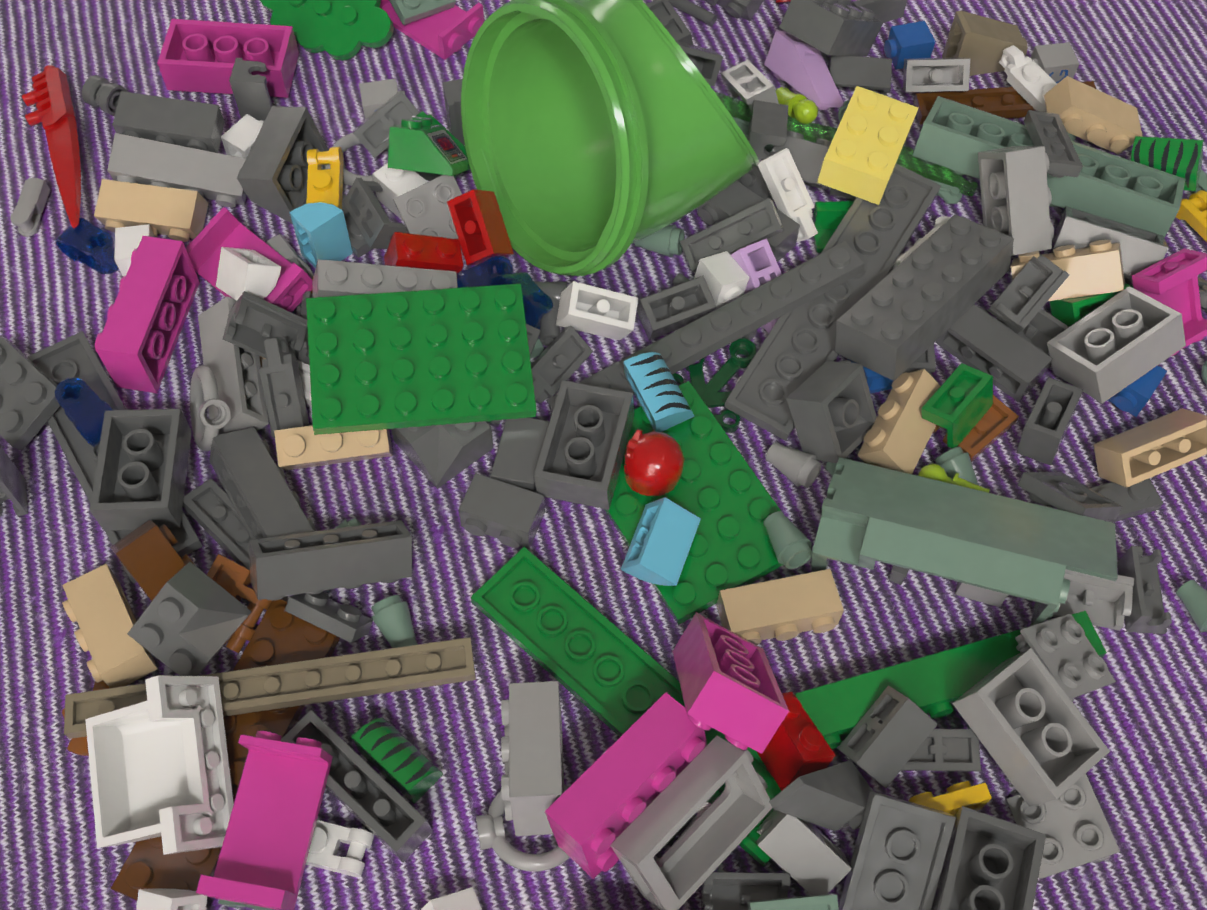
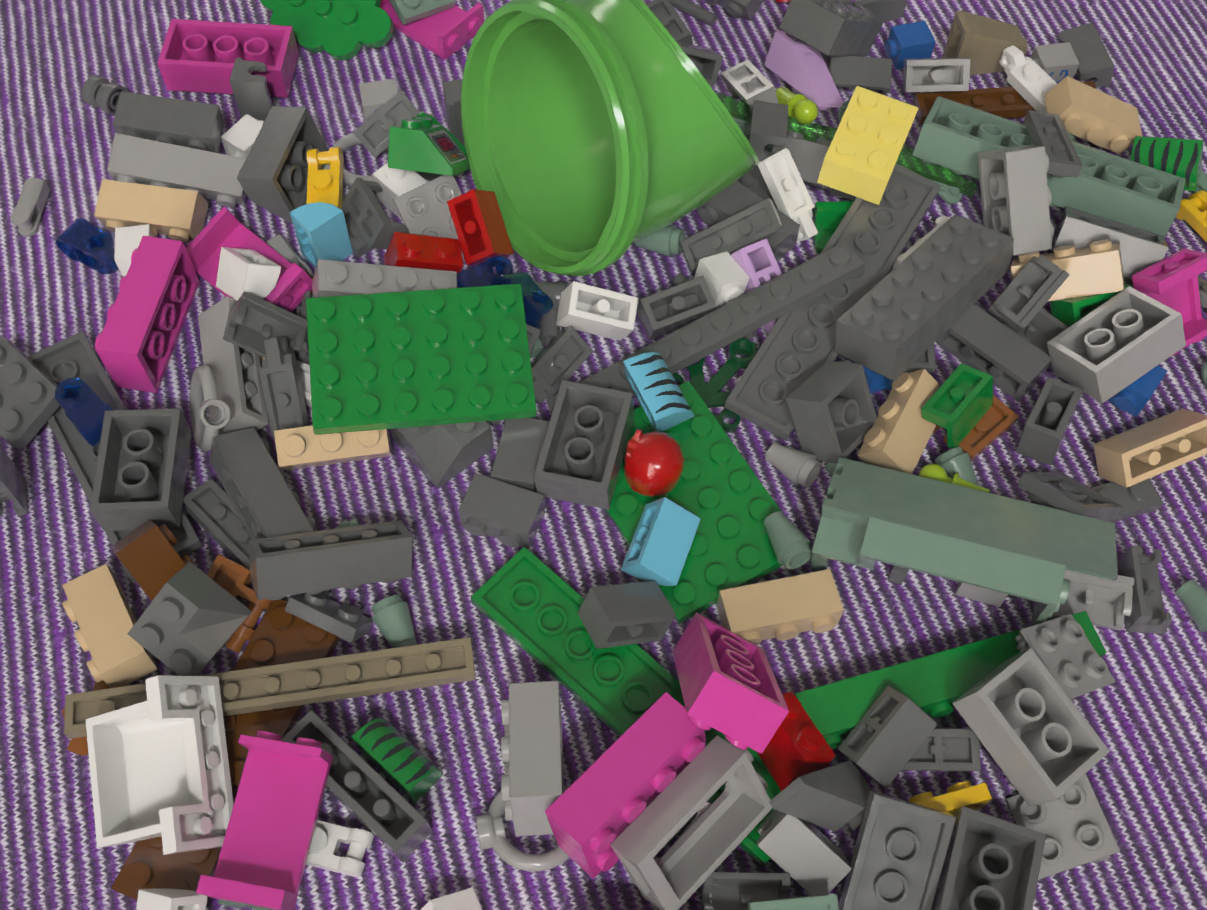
(59, 121): red piece -> none
(626, 614): none -> dark grey brick
(1091, 54): none -> dark grey hinge

